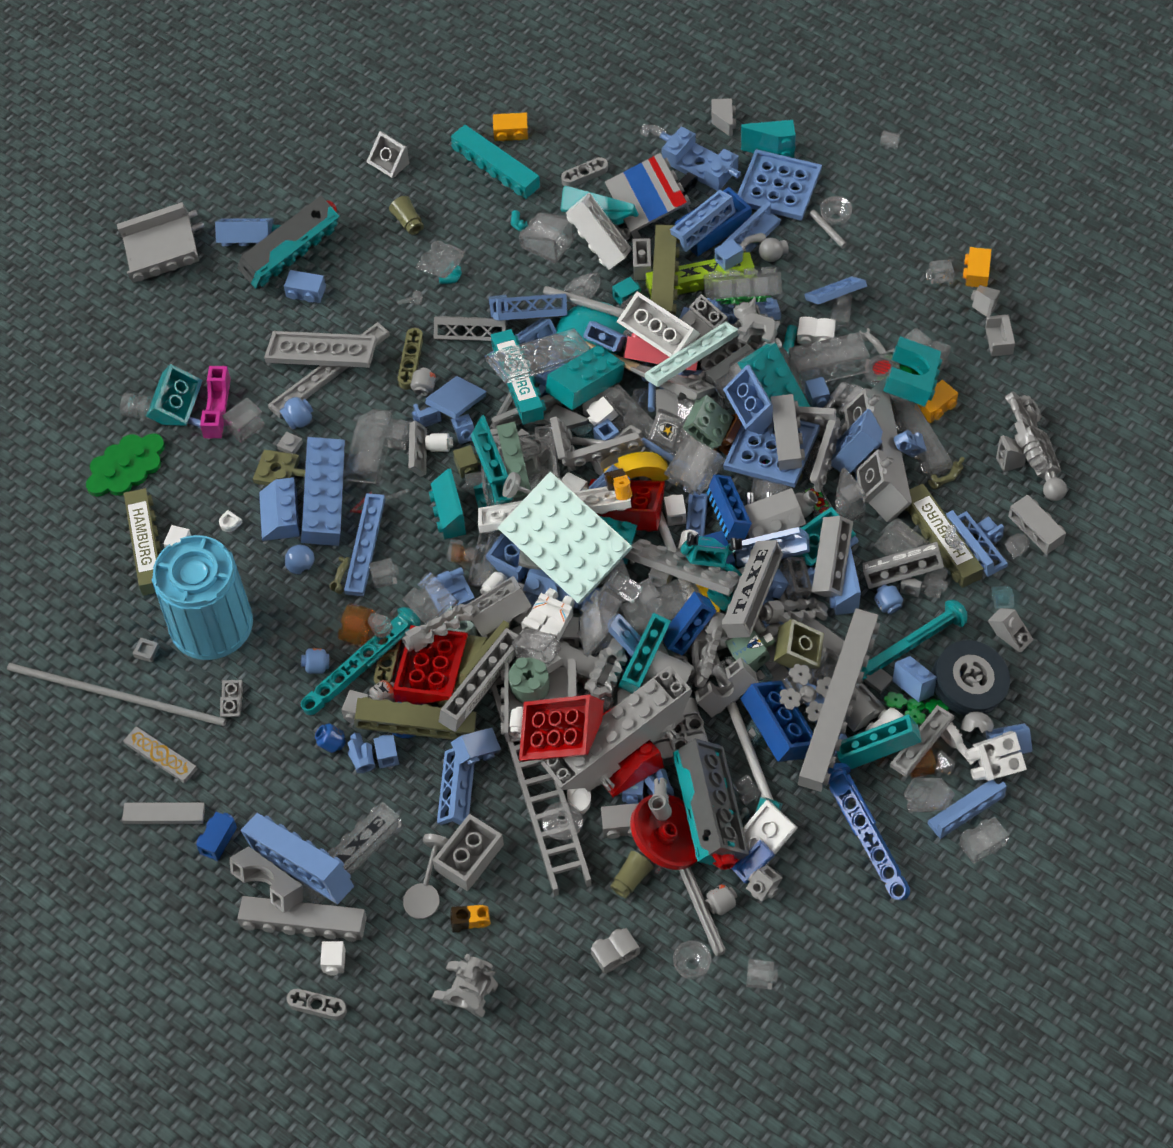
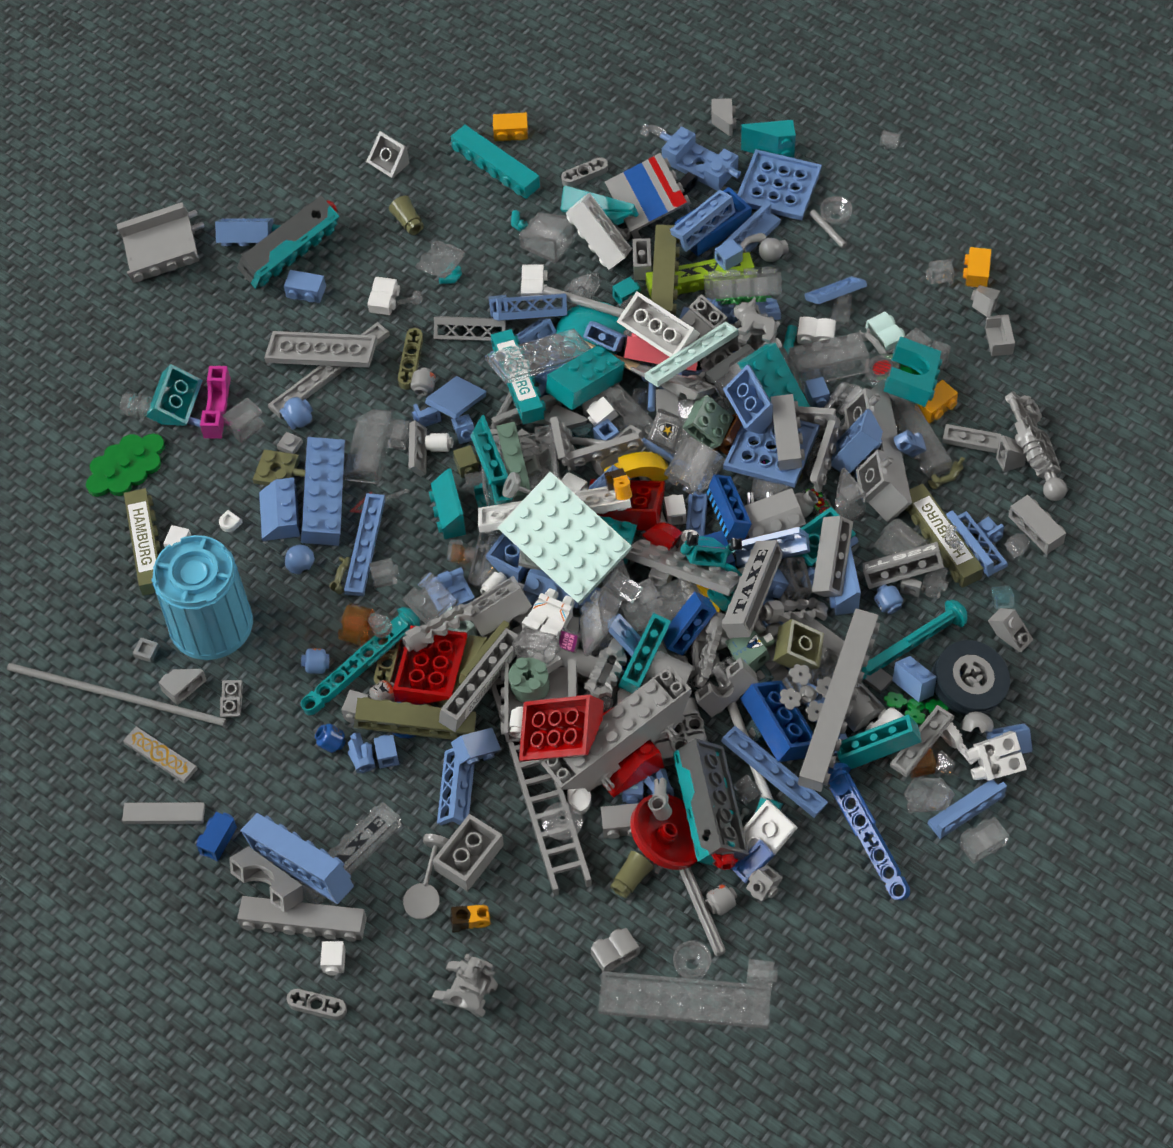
(181, 683): none -> light grey slope
(383, 295): none -> white brick
(533, 280): none -> white brick
(569, 640): none -> tile
(663, 535): none -> red brick
(685, 999): none -> clear plate
(774, 771): none -> medium blue plate
(885, 330): none -> light aqua brick
(971, 438): none -> light grey plate

